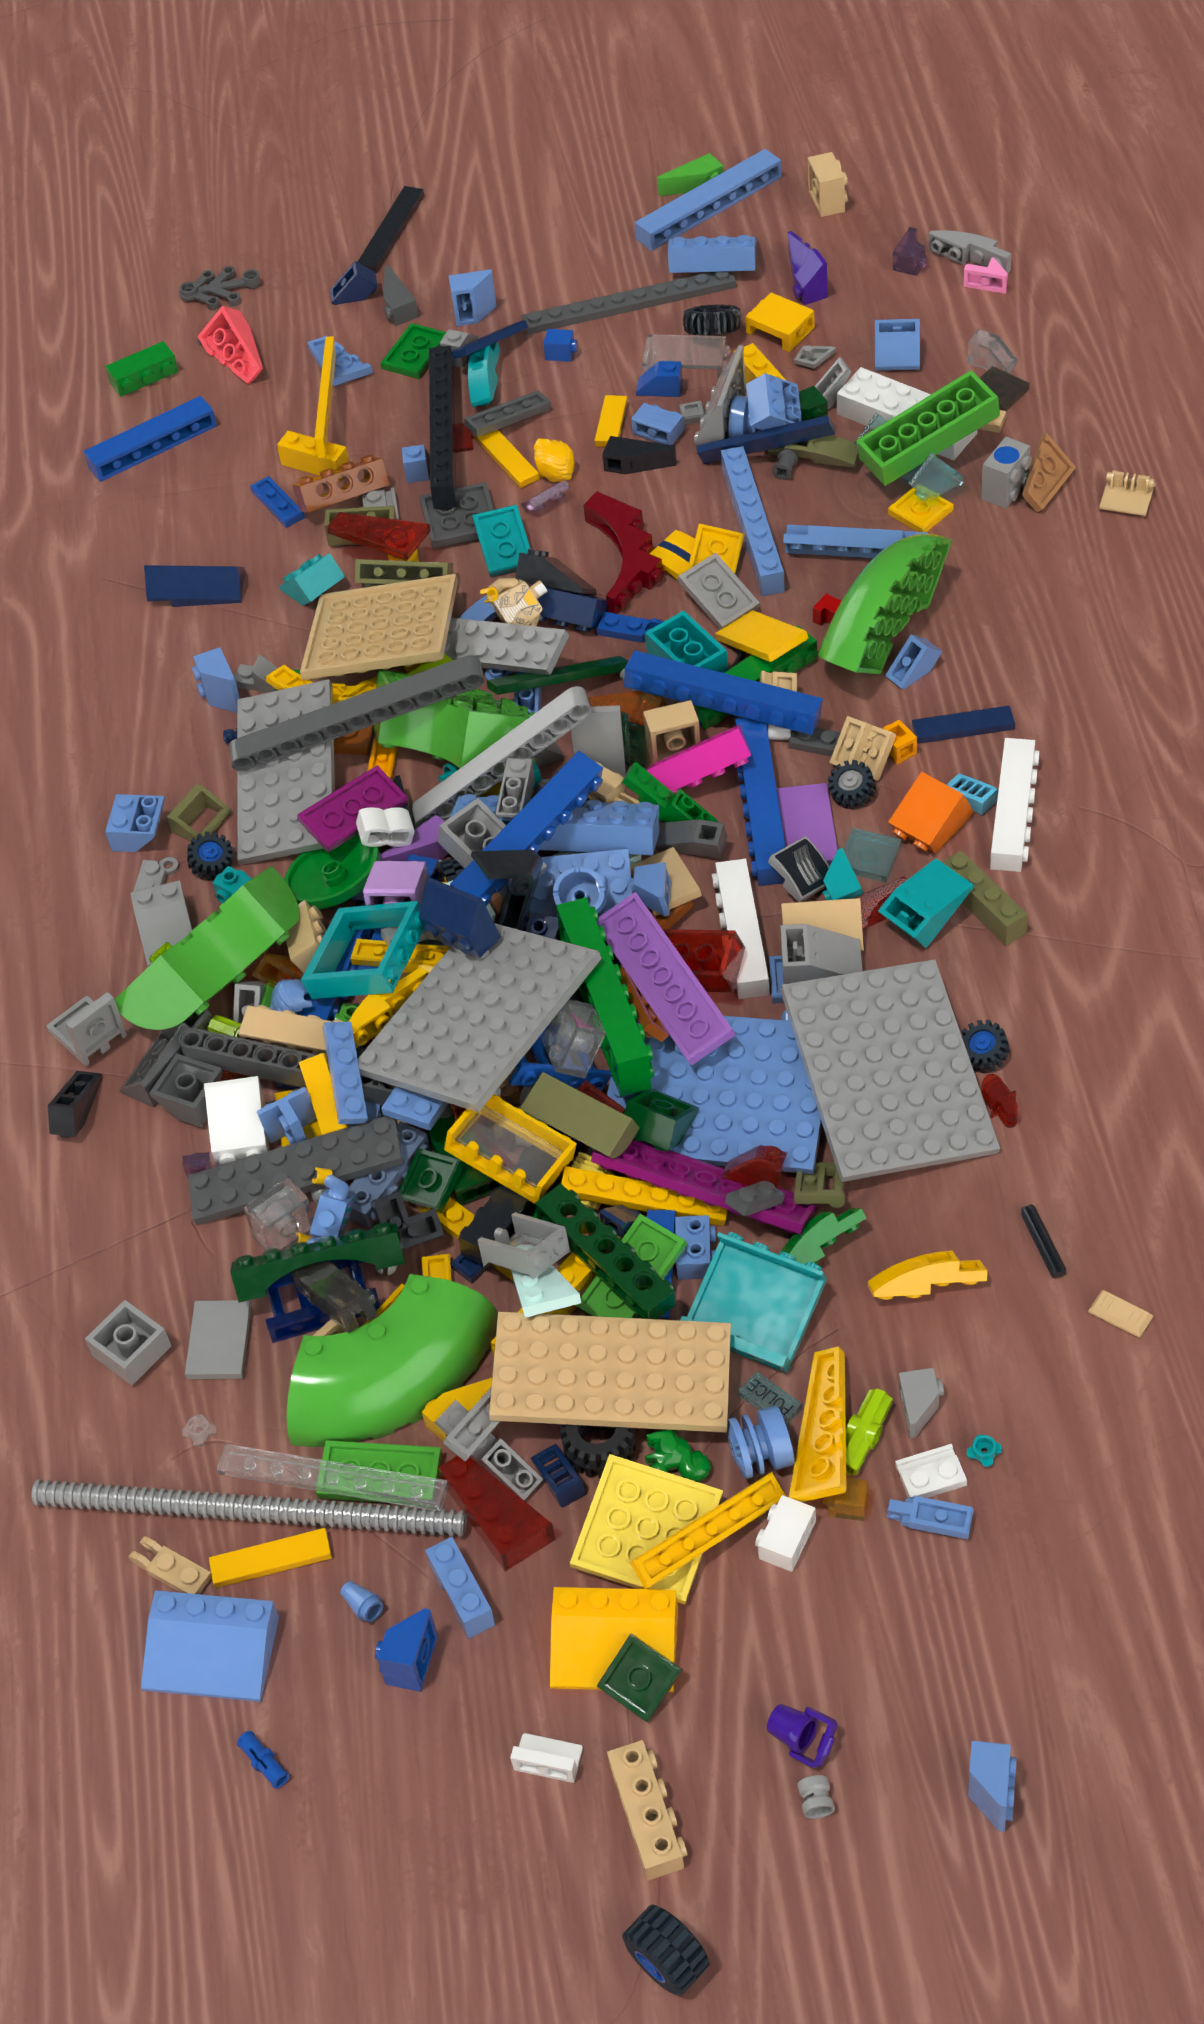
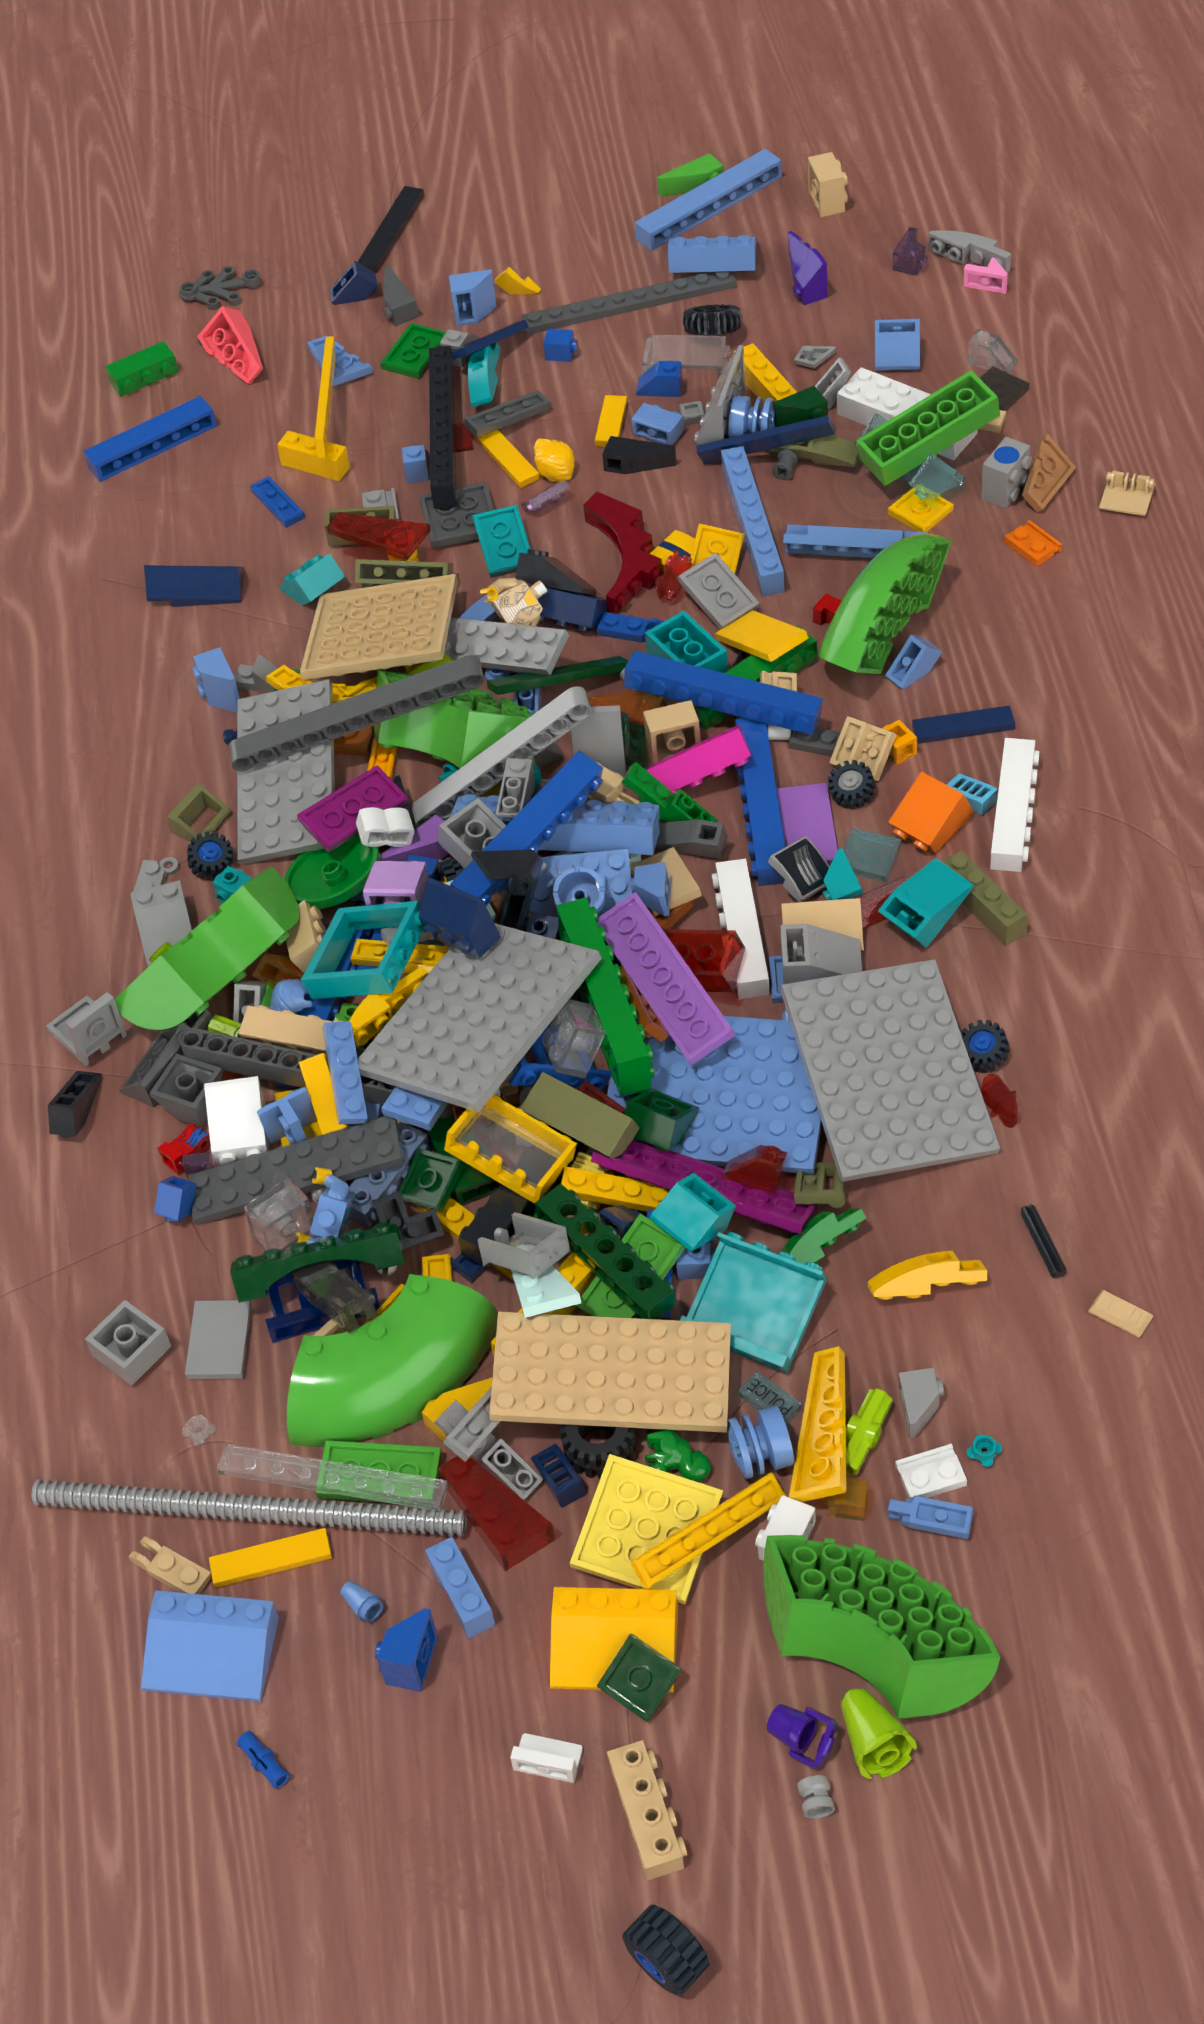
(133, 821): medium blue slope -> none
(175, 1198): none -> blue brick
(191, 1141): none -> red leg
(374, 478): dark orange brick -> none
(515, 285): none -> yellow slope
(668, 583): none -> clear red hinge
(693, 1212): none -> teal slope
(754, 1198): dark grey plate -> none
(772, 402): medium blue slope -> none
(782, 319): yellow panel -> none
(876, 1622): none -> bright green brick
(876, 1736): none -> lime cone
(992, 1781): medium blue slope -> none
(1032, 543): none -> orange plate

